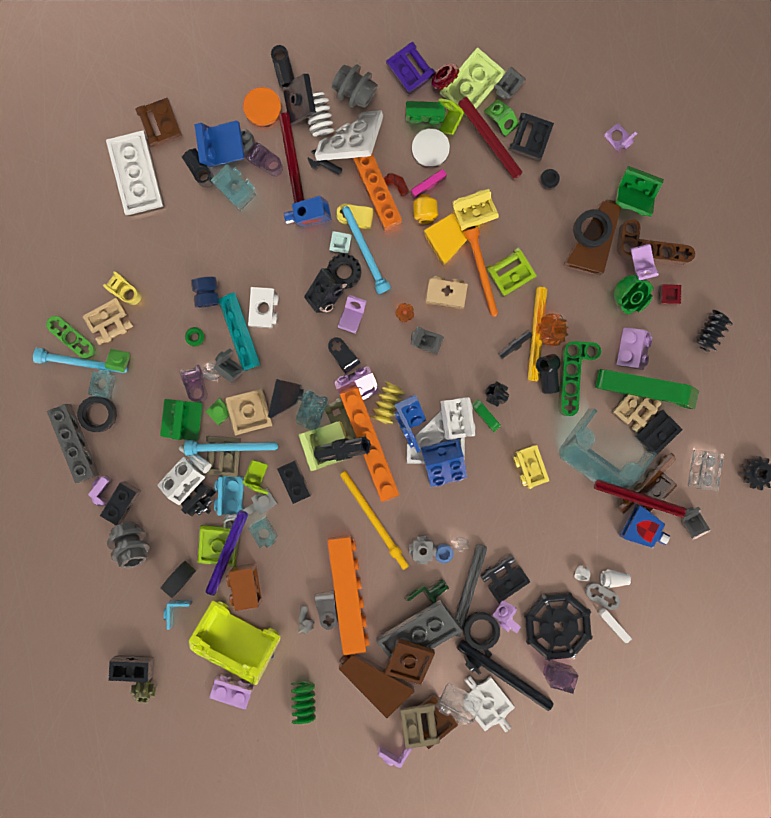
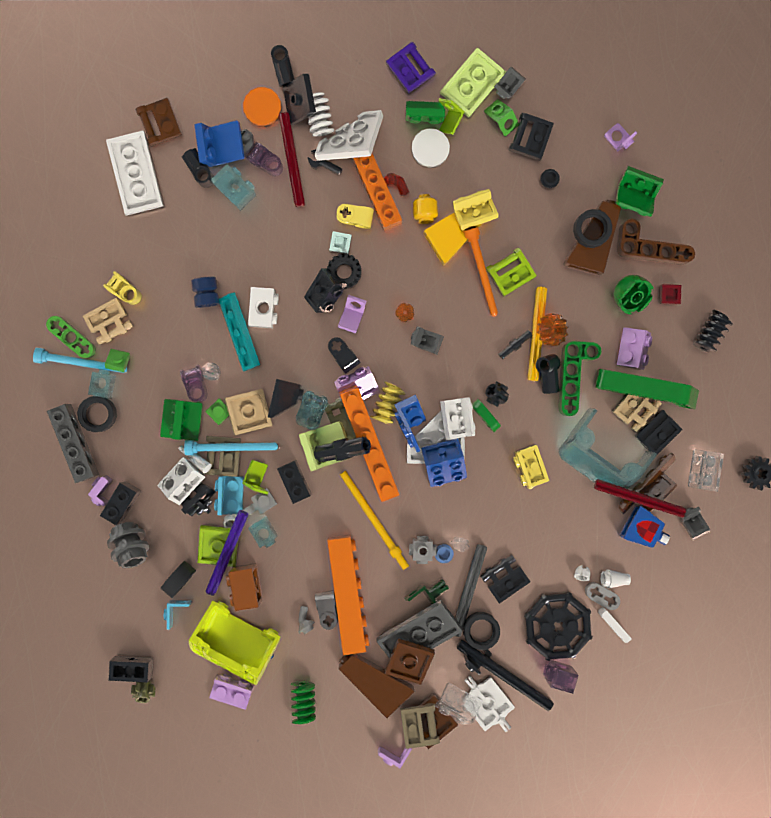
(188, 336): green plate -> none
(227, 367): dark grey bracket -> none
(316, 211): blue torso -> none
(355, 86): dark grey piece -> none
(381, 284): medium azure piece -> none
(428, 183): dark pink tile -> none
(445, 76): dark red gear -> none
(455, 299): tan brick -> none
(490, 138): dark red axle -> none
(504, 615): lavender bracket -> none
(644, 262): lavender bracket -> none

